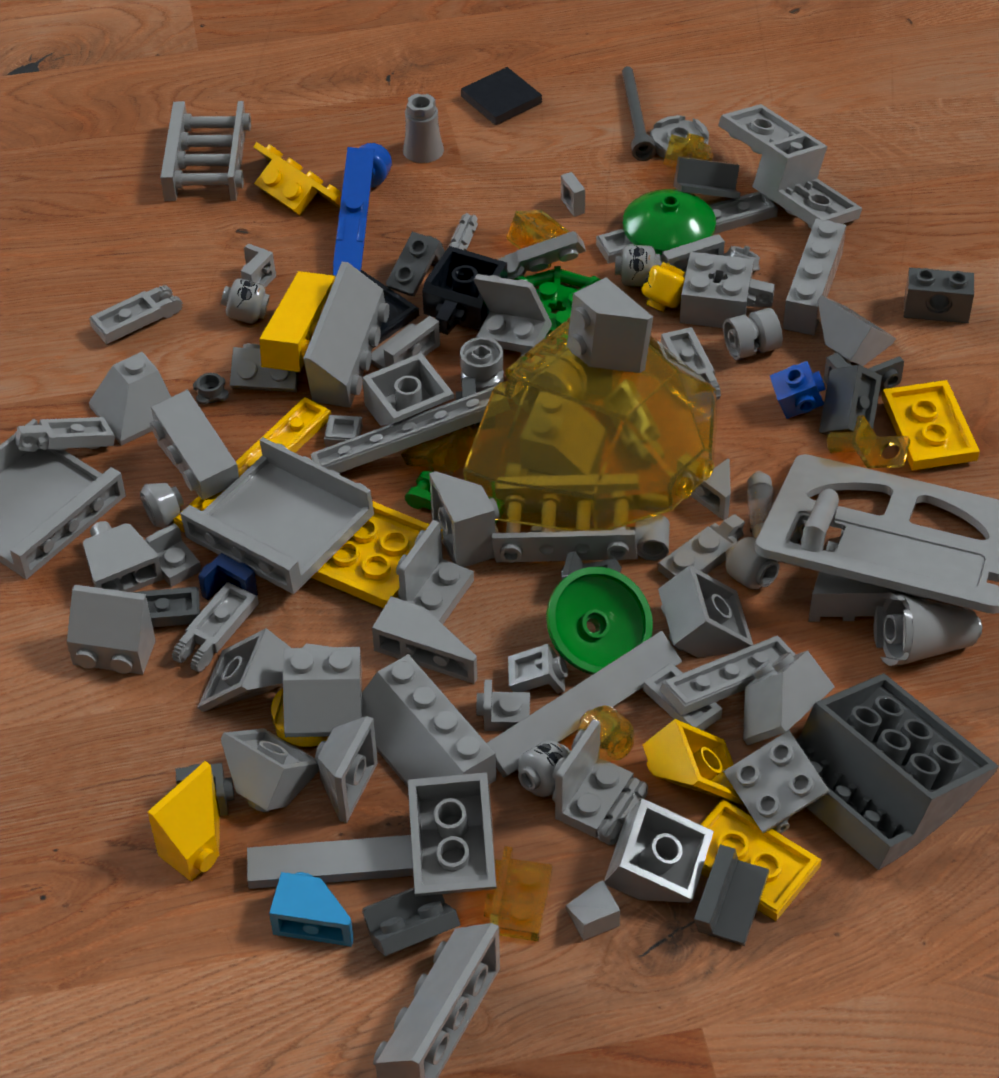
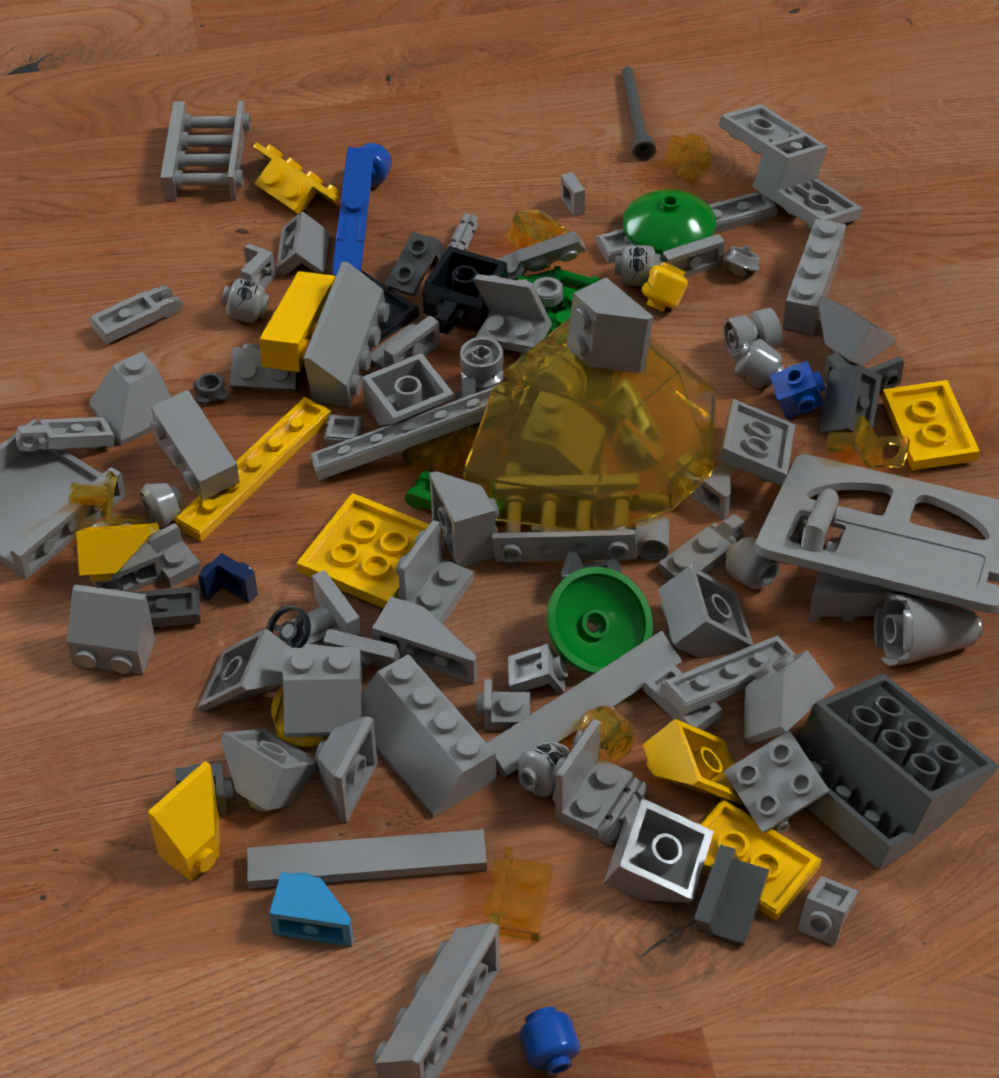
(102, 497): none -> clear yellow bracket
(110, 548): none -> yellow slope
(215, 625): light grey hinge -> none
(282, 516): light grey panel -> none
(304, 243): none -> light grey panel
(311, 627): none -> light grey piece
(372, 651): none -> light grey plate
(407, 920): dark grey bracket -> none
(422, 130): light grey plant -> none
(451, 834): light grey slope -> none
(501, 95): black tile -> none
(549, 291): none -> light grey tile
(549, 1040): none -> blue head
(594, 911): light grey slope -> none
(676, 126): light grey tile -> none
(689, 349): light grey hinge -> none
(706, 177): dark grey panel -> none
(720, 289): light grey hinge -> none
(756, 442): none -> light grey plate
(757, 363): none -> light grey head
(760, 500): clear piece -> none
(826, 910): none -> light grey bracket
(939, 295): dark grey brick -> none

